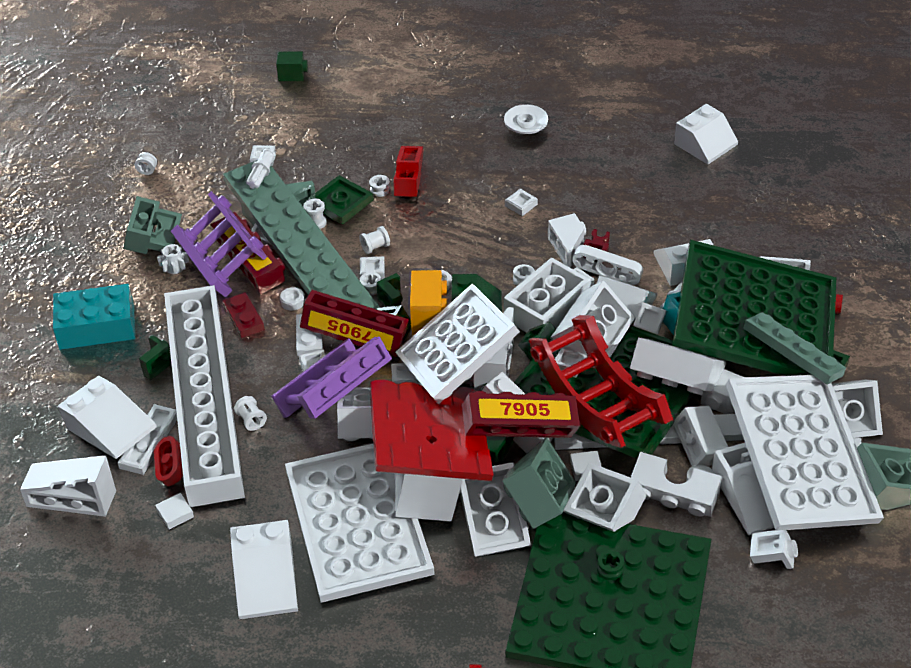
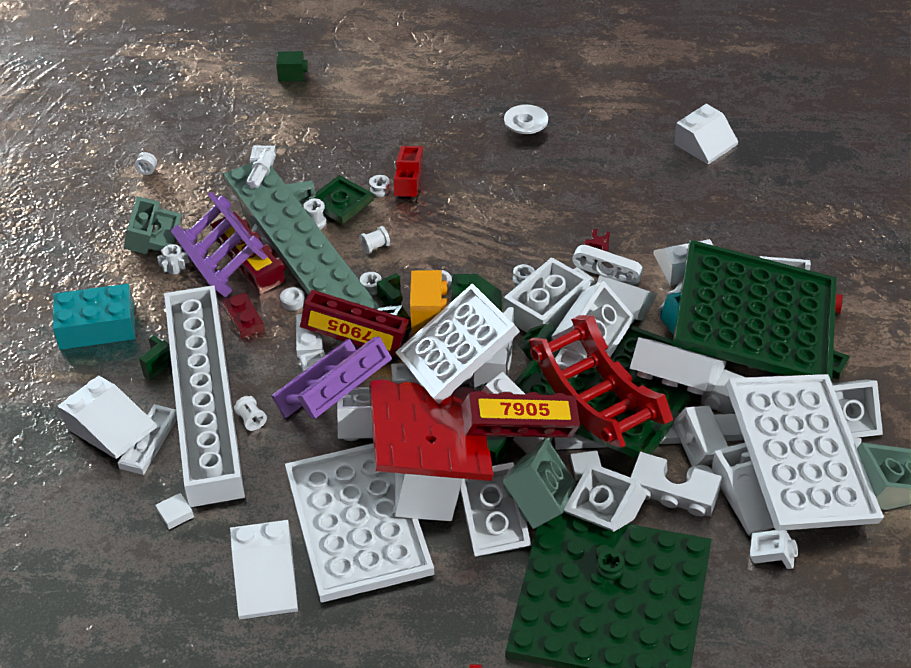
(70, 486): white wedge -> none
(168, 461): red plate -> none
(372, 264): white tile -> none
(521, 202): white tile -> none
(566, 235): white slope -> none
(650, 318): white tile -> none
(794, 348): sand green plate -> none

